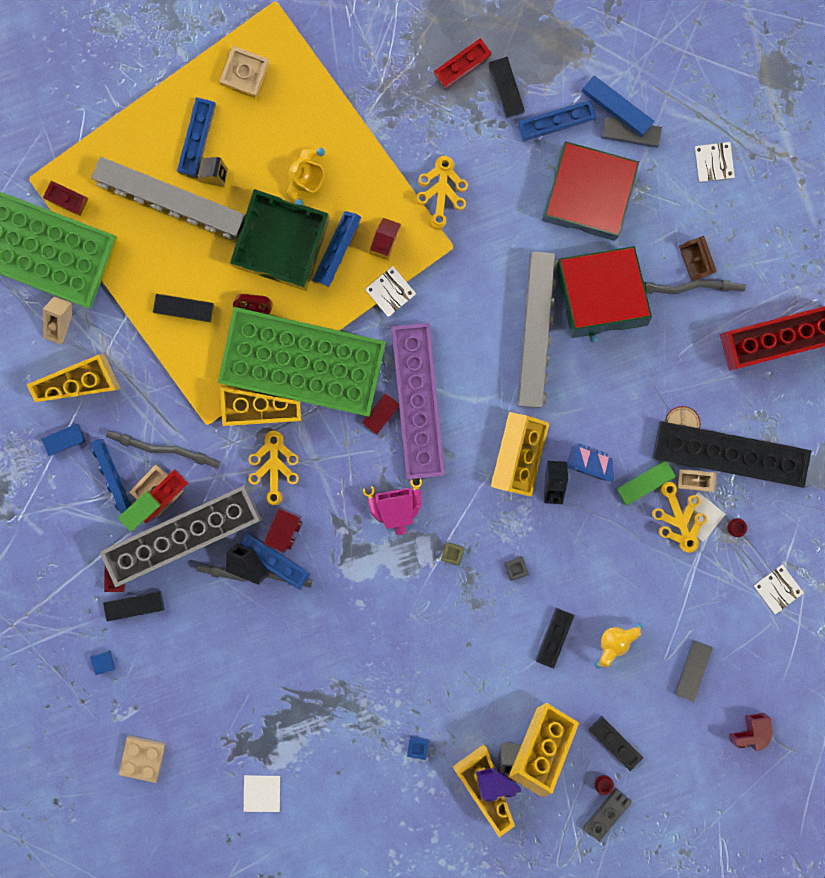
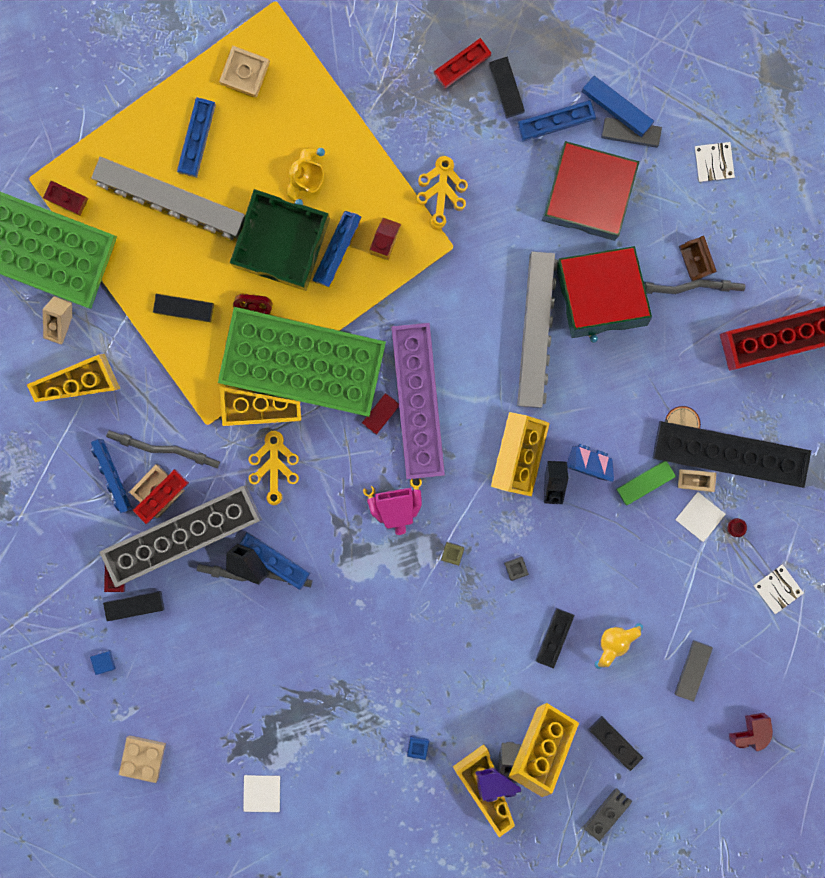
(63, 439): blue tile -> none
(139, 511): bright green tile -> none
(212, 171): slope -> none
(283, 529): dark red brick -> none
(390, 291): white sticker -> none
(604, 784): dark red plate -> none
(680, 520): yellow plant -> none

